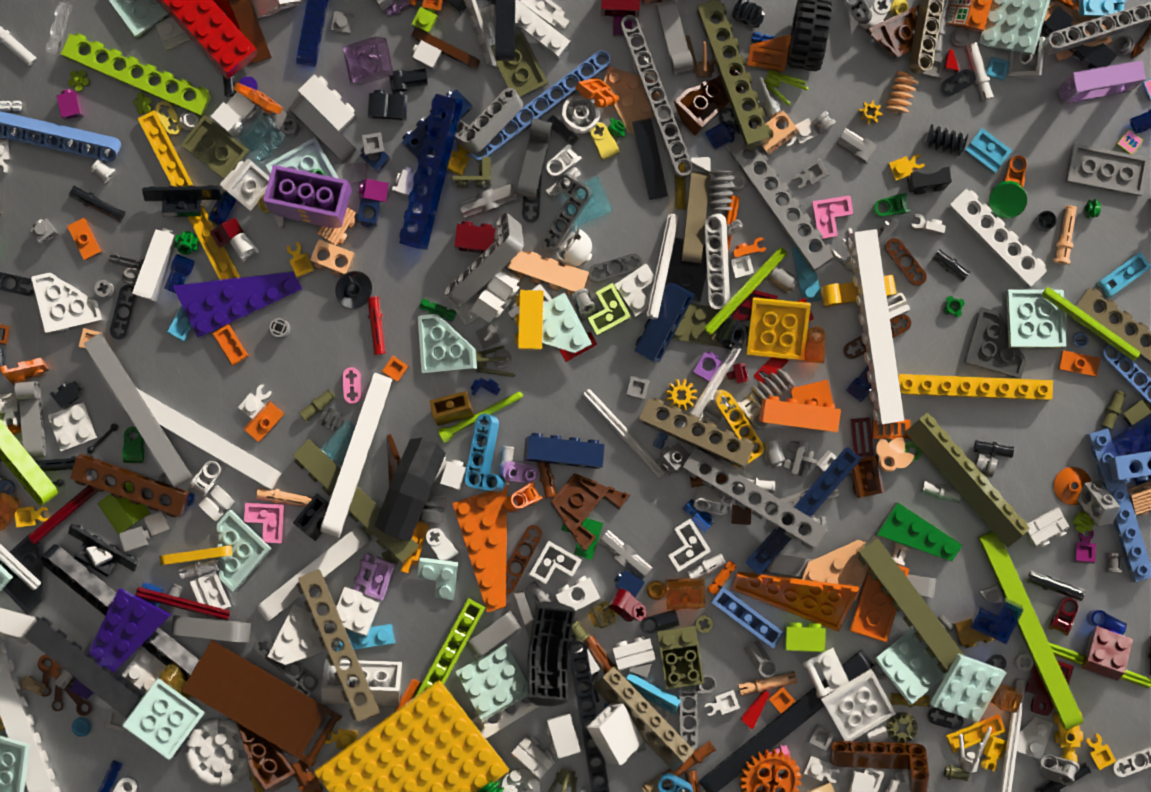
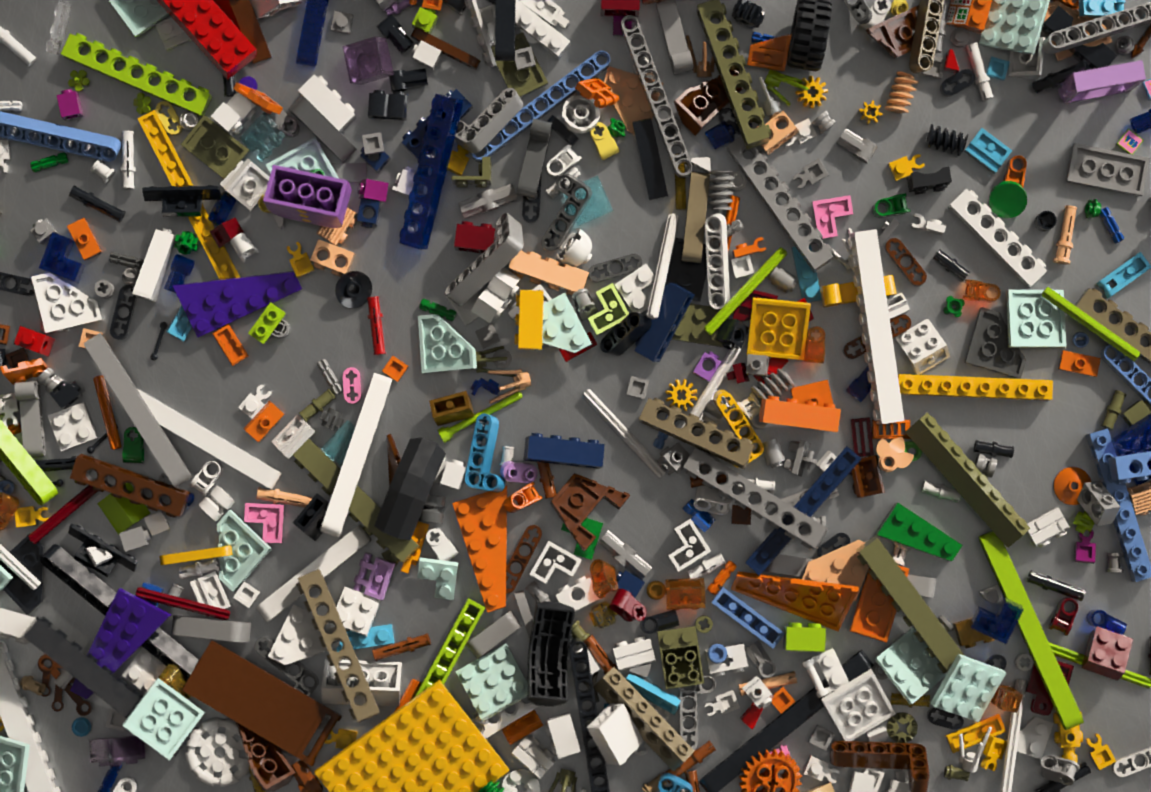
(17, 356): none -> reddish brown plate
(34, 341): none -> red torso
(49, 162): none -> green axle
(49, 380): none -> light grey wheel
(56, 259): none -> clear blue brick
(107, 412): none -> orange axle
(116, 750): none -> clear purple brick
(127, 183): none -> white pin
(163, 325): none -> black hinge
(246, 594): none -> white plate
(267, 323): none -> lime bracket
(293, 436): none -> white plate
(329, 377): none -> light grey axle
(381, 653): none -> dark orange pin
(392, 30): none -> black piece
(520, 382): none -> light nougat plant
(522, 727): none -> orange plate
(524, 58): none -> light grey plate
(603, 578): none -> clear orange piece
(625, 334): none -> black beam
(717, 653): none -> medium blue tile
(738, 662): none -> white brick
(755, 685): none -> white brick
(757, 365): none -> light grey brick
(818, 92): none -> yellow gear
(831, 542): none -> black beam
(923, 346): none -> white bracket
(979, 291): none -> clear orange piece
(1053, 79): none -> black pin
(1111, 225): none -> blue axle

